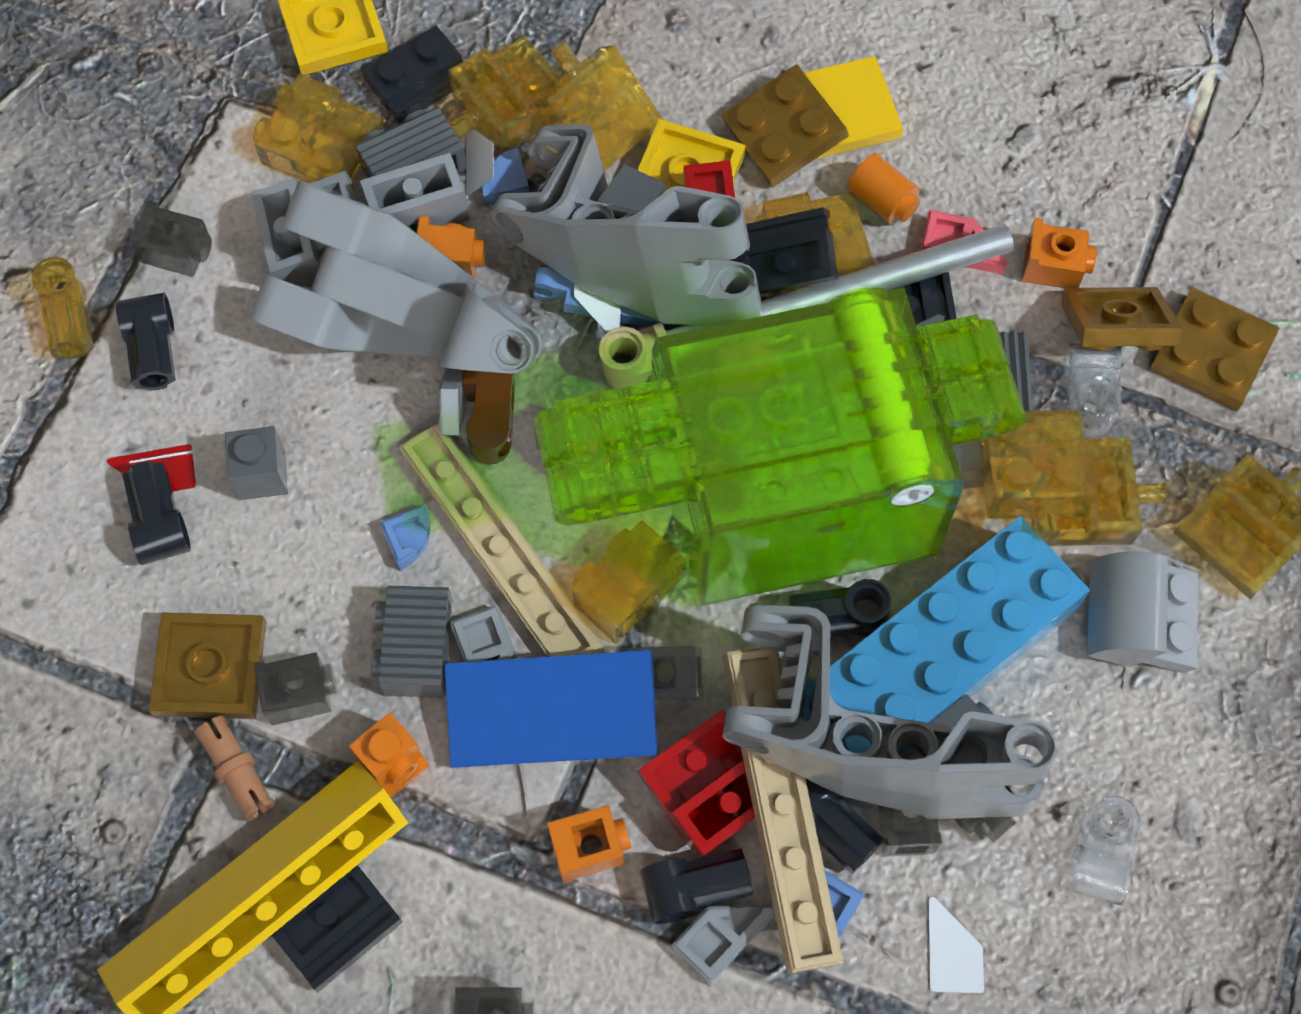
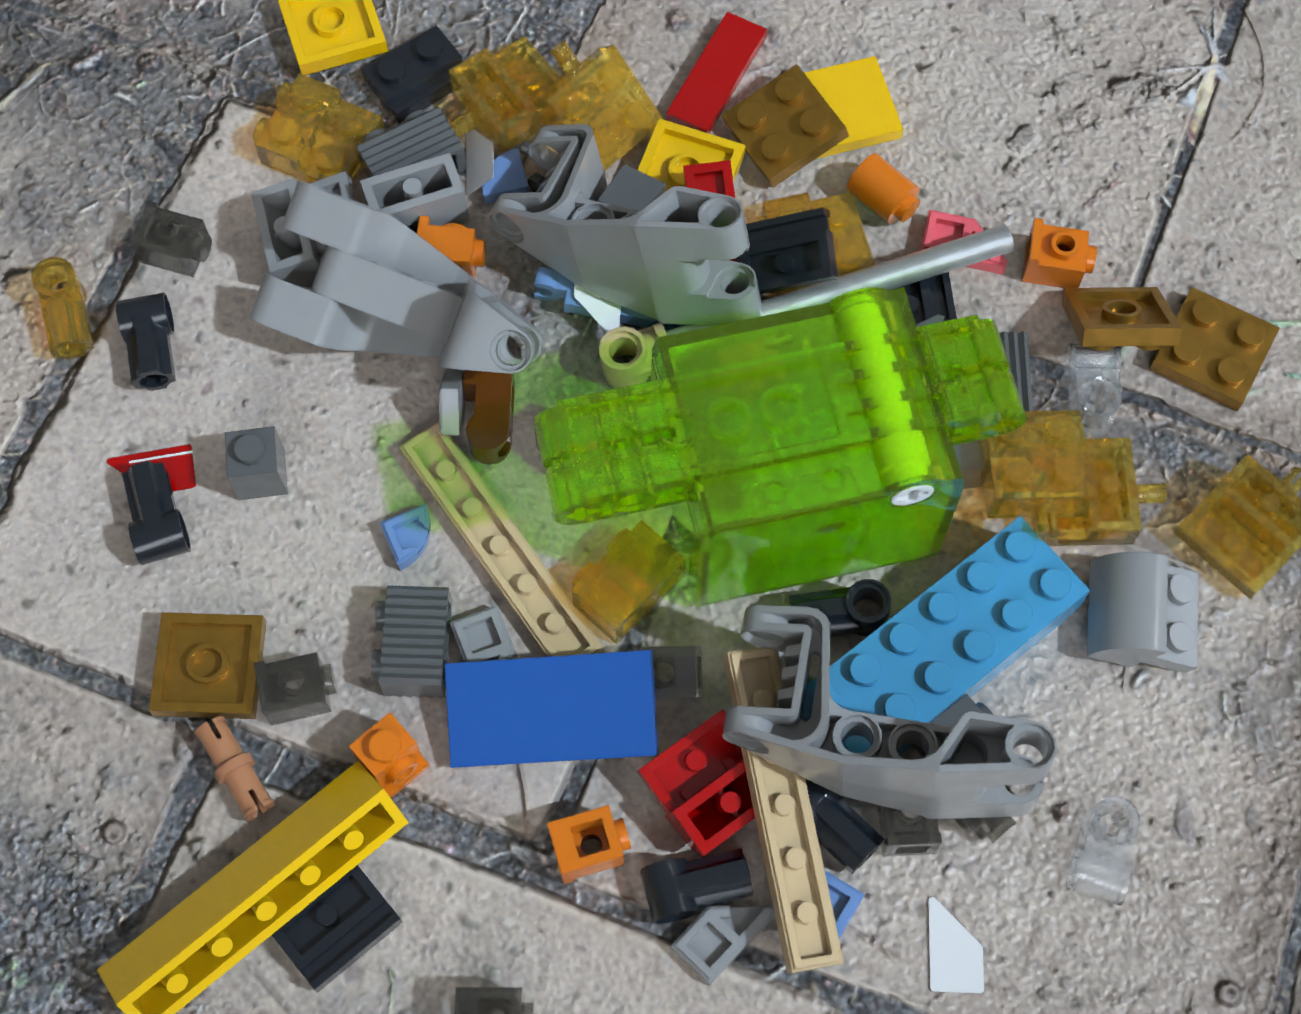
(717, 73): none -> red tile

